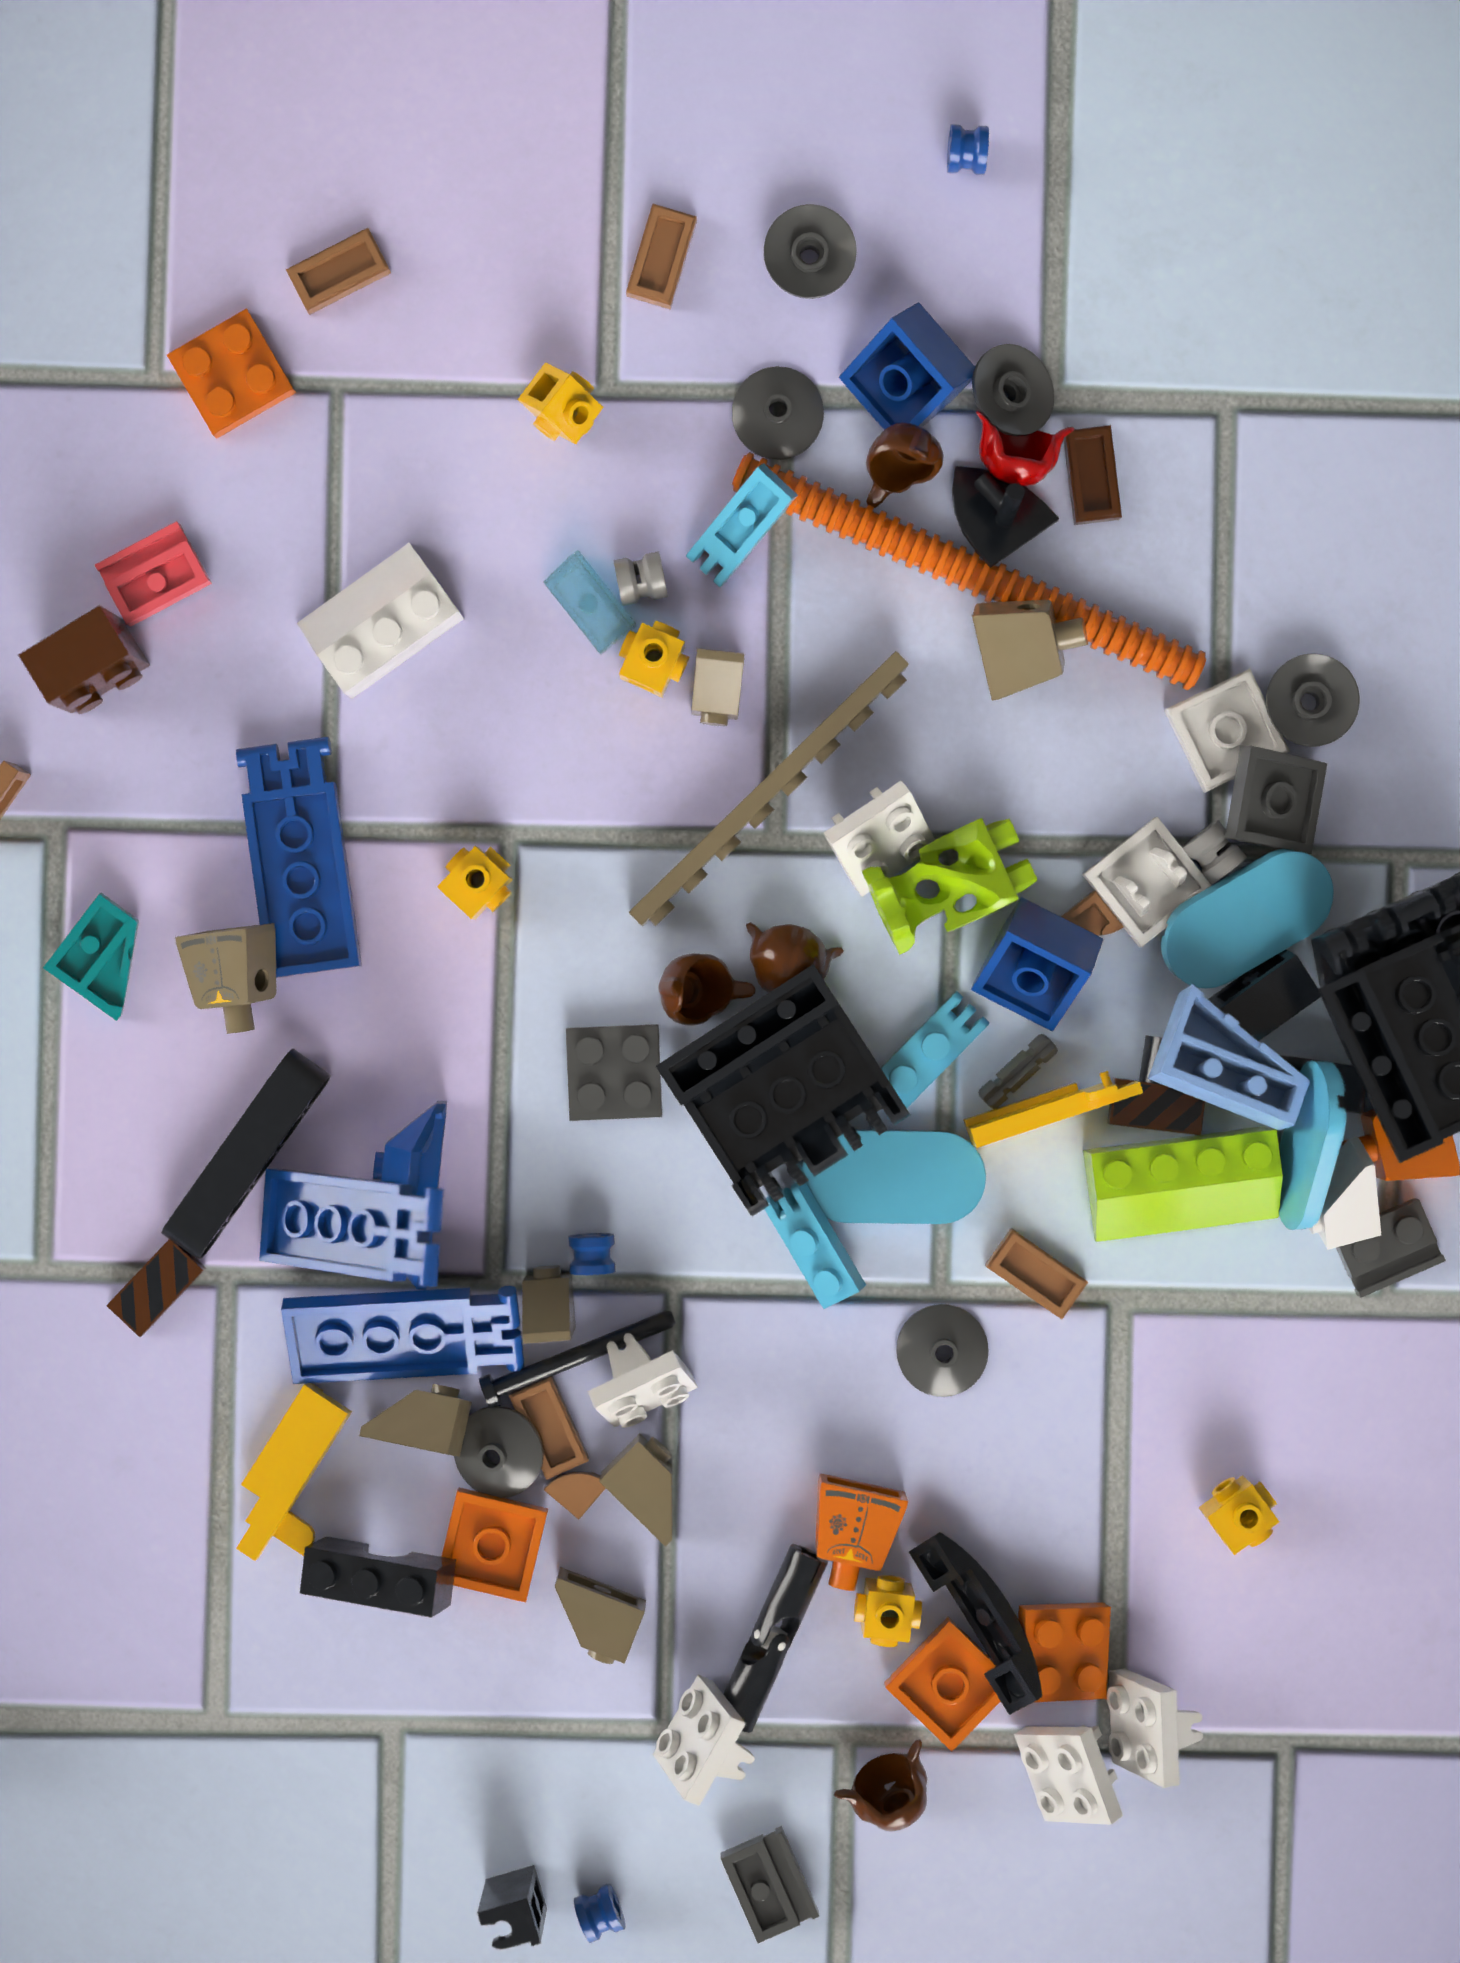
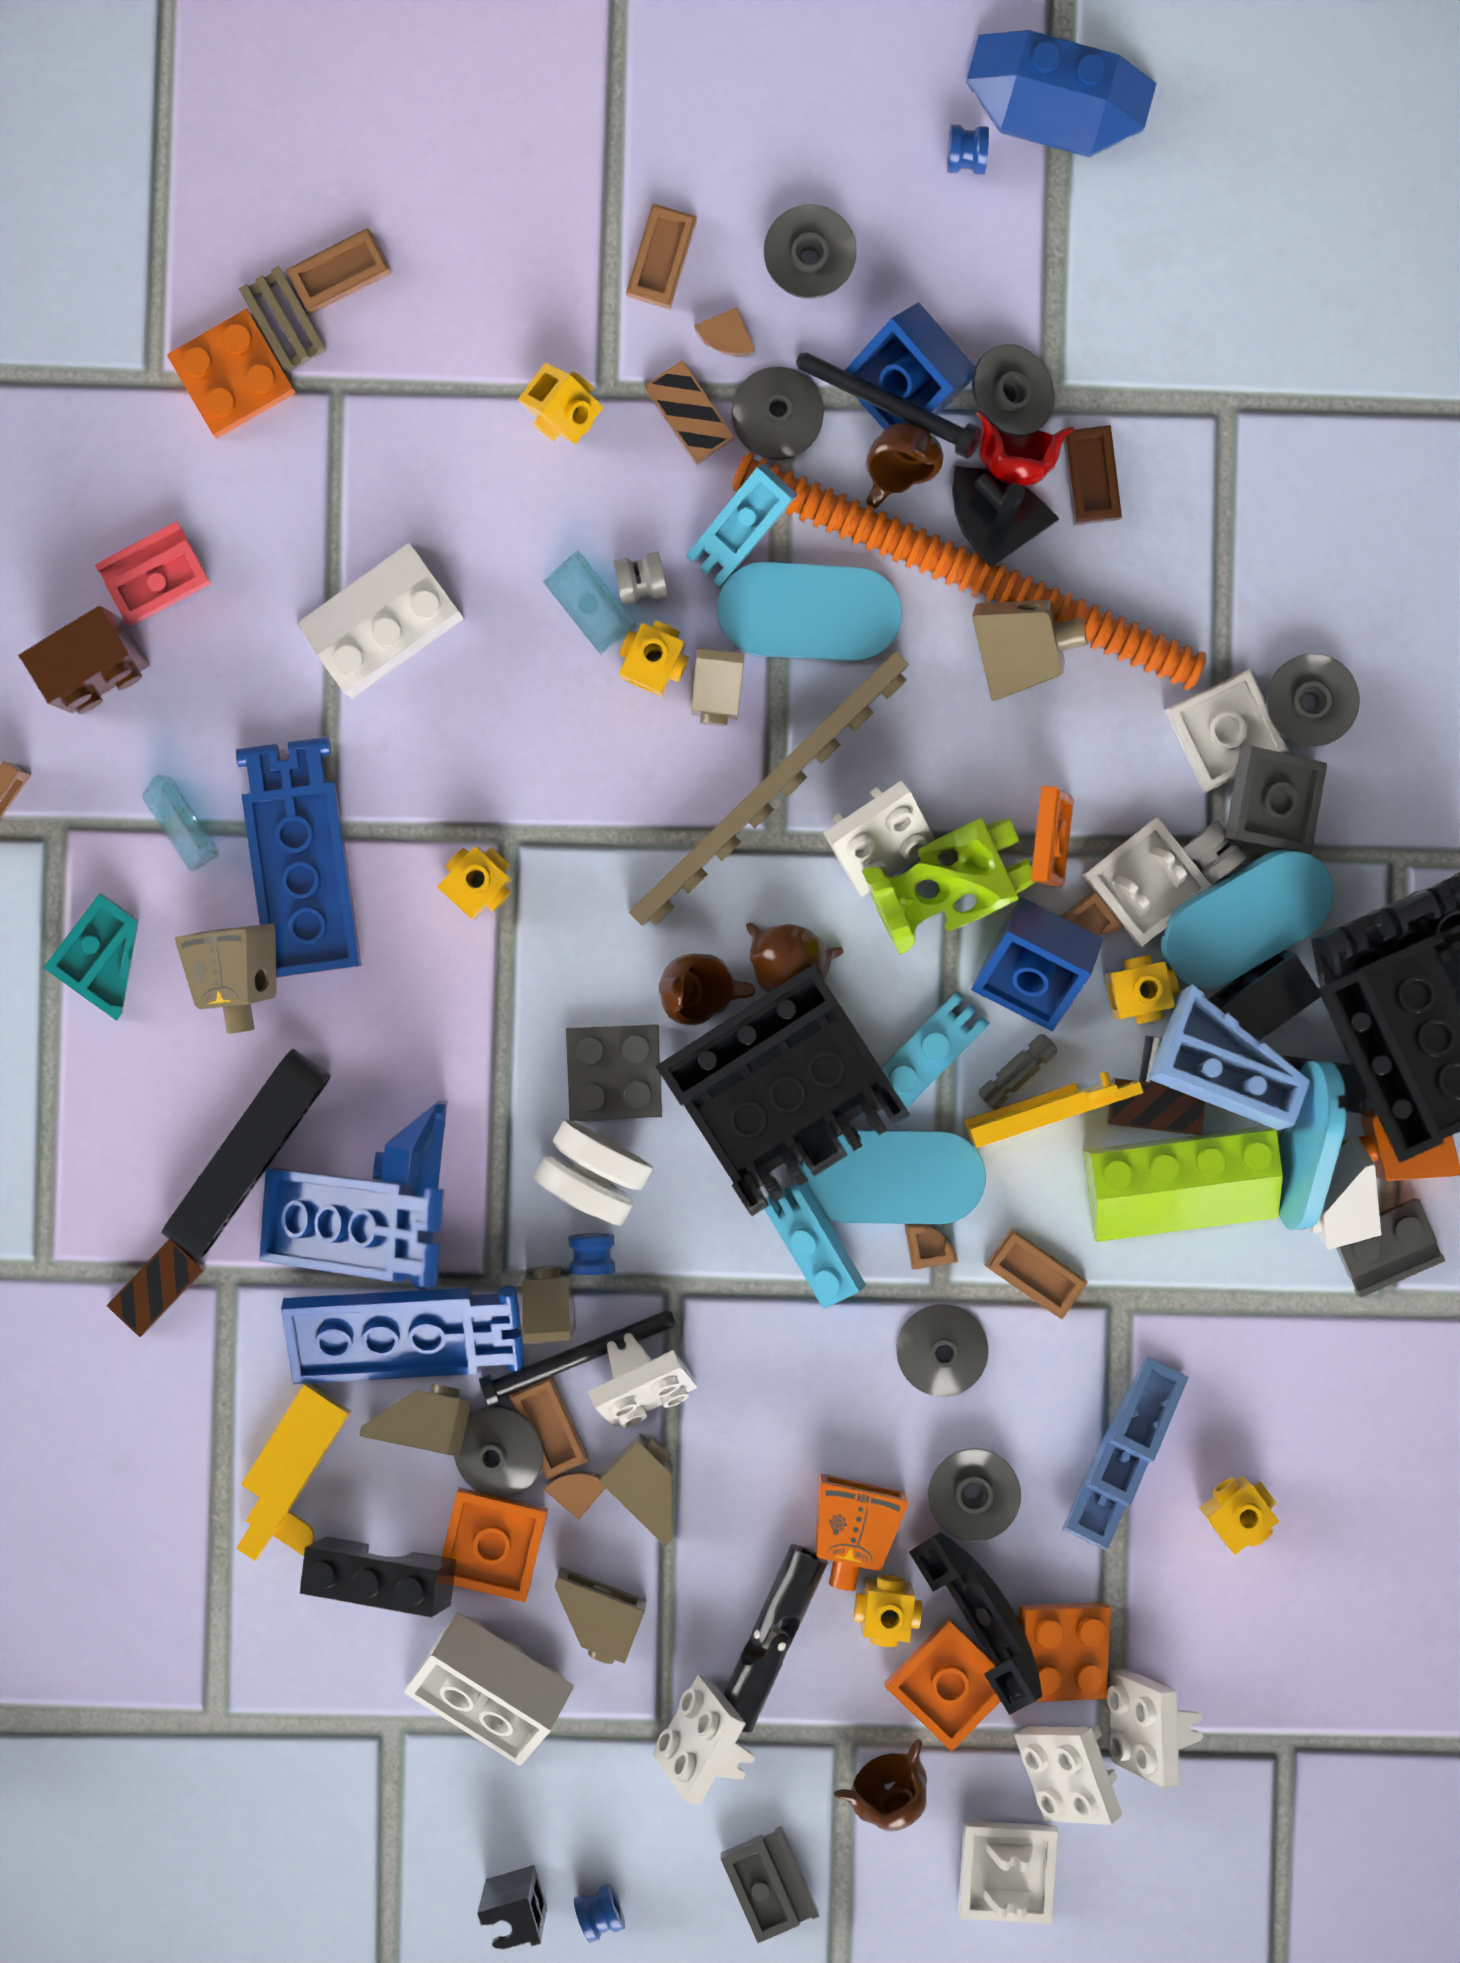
(179, 822): none -> clear light blue slope
(264, 285): none -> dark tan tile
(490, 1688): none -> white slope
(590, 1178): none -> white wheel
(689, 412): none -> medium nougat tile
(726, 334): none -> medium nougat tile
(809, 611): none -> medium azure tile
(928, 1247): none -> medium nougat tile
(965, 438): none -> black bar
(979, 1517): none -> dark grey dish
(1008, 1872): none -> white plate
(1052, 837): none -> orange tile
(1059, 91): none -> blue wedge
(1125, 994): none -> yellow brick
(1125, 1453): none -> medium blue slope

